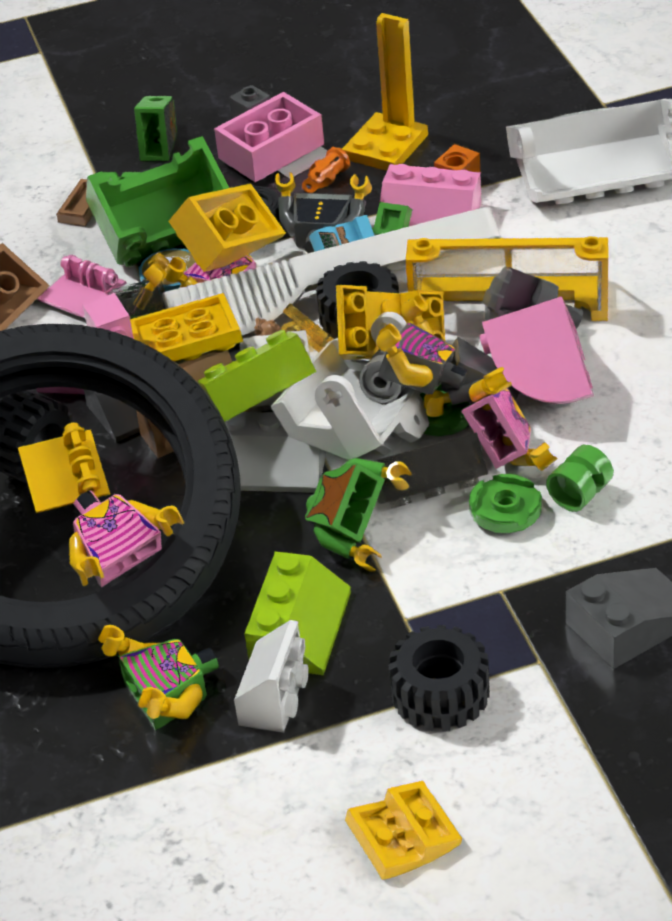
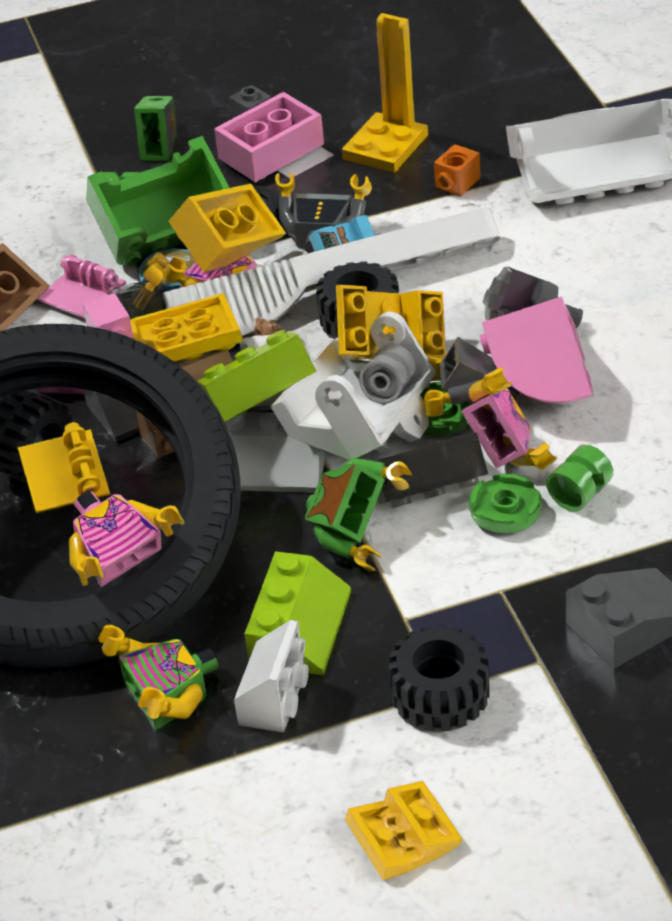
(75, 208): medium nougat tile -> none
(300, 322): clear yellow plate -> none
(324, 171): orange piece -> none
(391, 218): bright green bracket -> none
(416, 355): torso -> none
(431, 191): bright pink slope -> none
(468, 266): windscreen -> none

